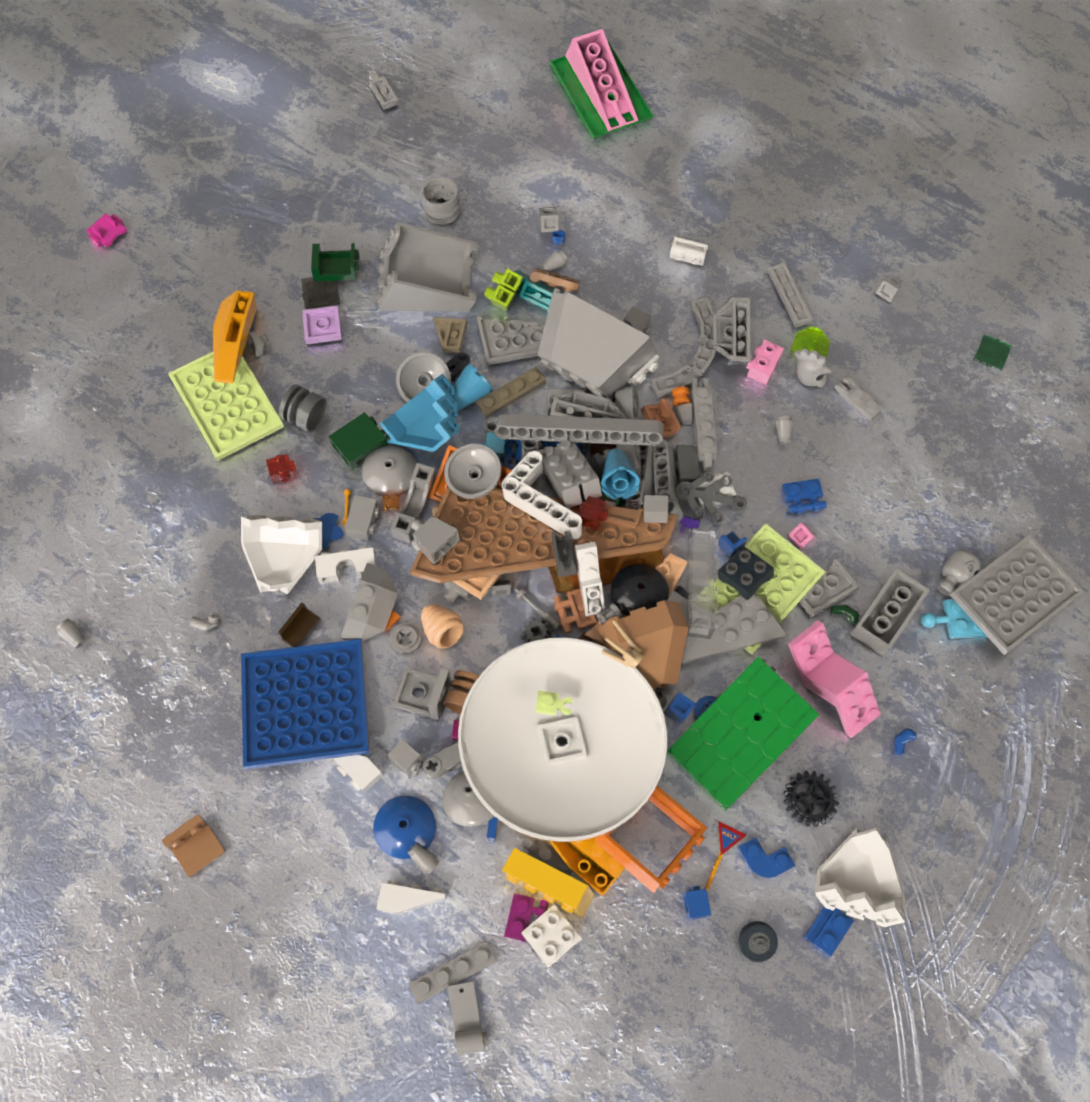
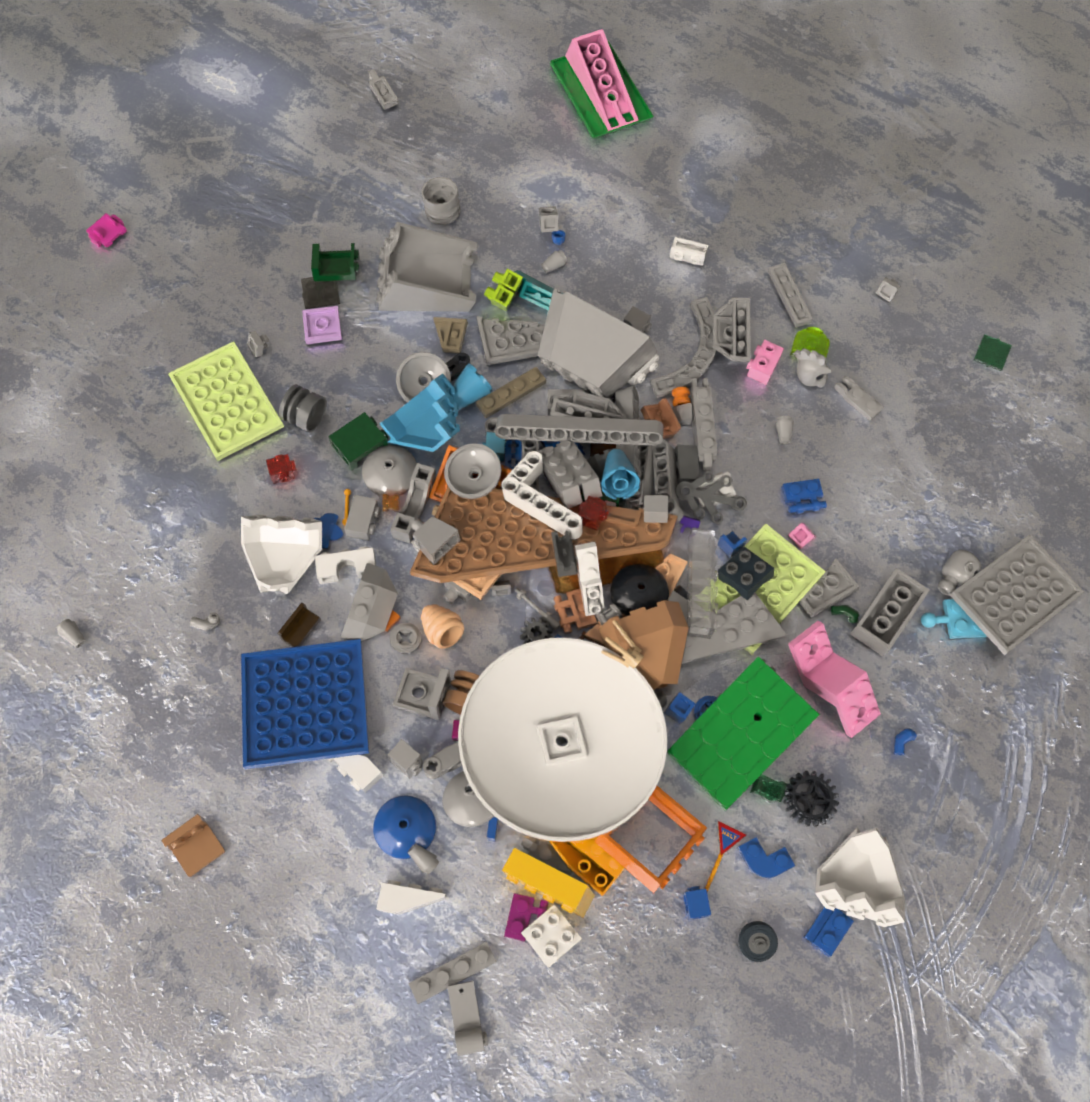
(231, 333): light orange wedge -> none
(548, 703): yellowish green plate -> none
(555, 279): medium nougat plate -> none
(768, 789): none -> clear green bracket

